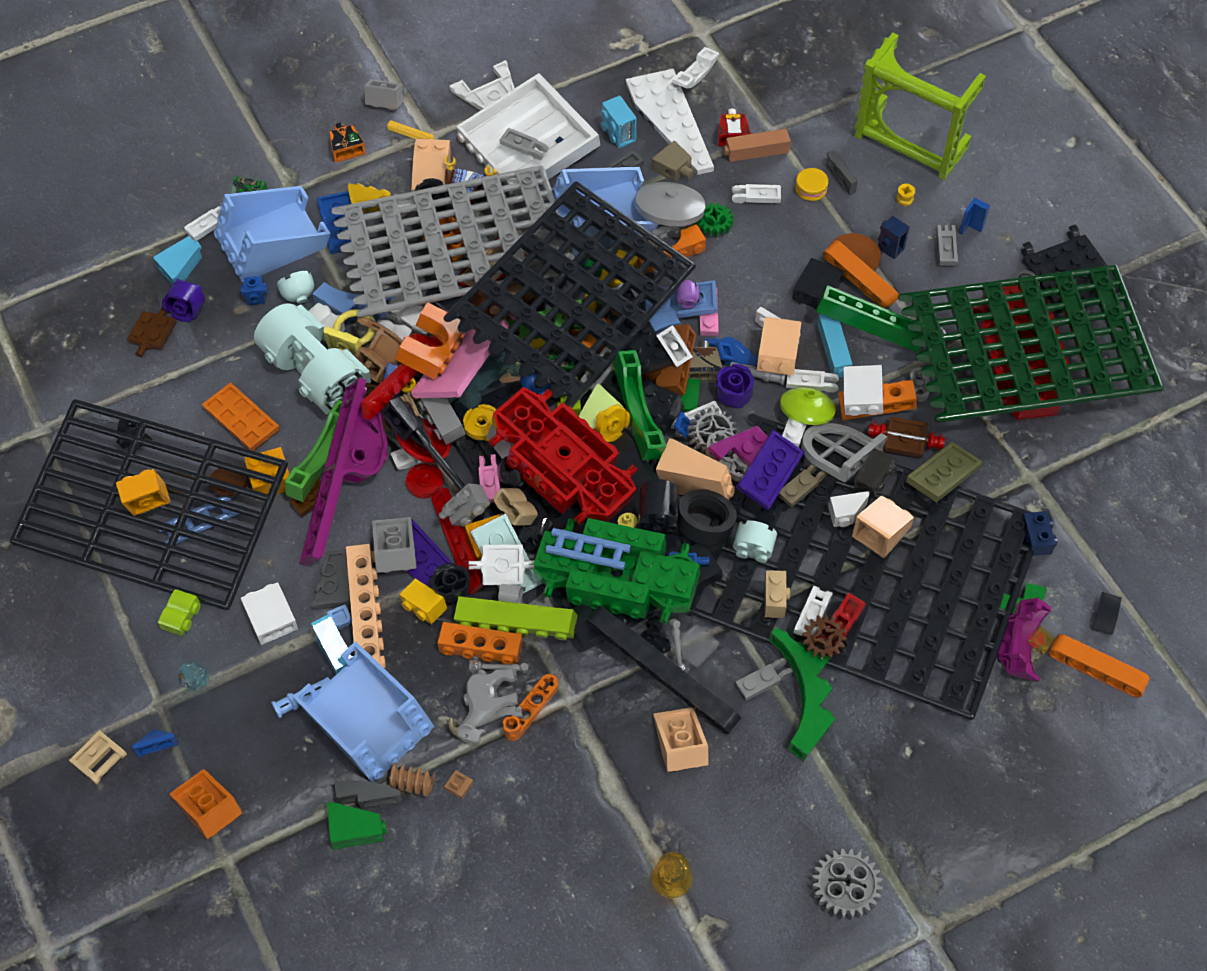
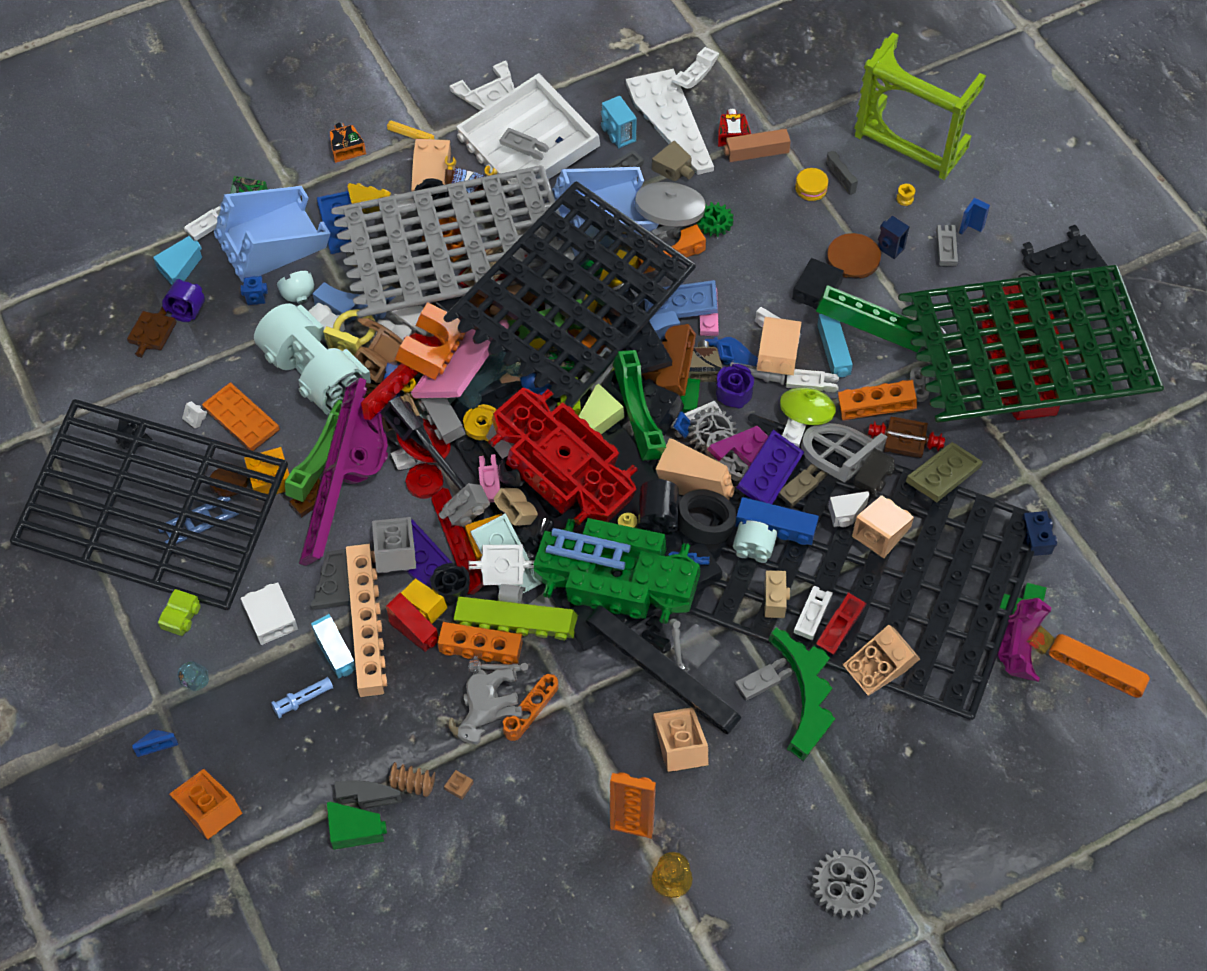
(93, 753): tan plate -> none
(143, 492): light orange brick -> none
(193, 414): none -> white tile
(340, 616): light blue tile -> none
(367, 714): light blue windscreen -> none
(384, 94): light grey brick -> none
(411, 623): none -> red slope
(612, 422): yellow plate -> none
(632, 804): none -> orange plate
(674, 345): white slope -> none
(688, 294): medium lavender head -> none
(756, 193): white hinge -> none
(787, 522): none -> blue brick
(814, 640): reddish brown gear -> none
(861, 275): orange beam -> none
(863, 390): white brick -> none
(881, 660): none -> light nougat slope
(1107, 613): black slope -> none

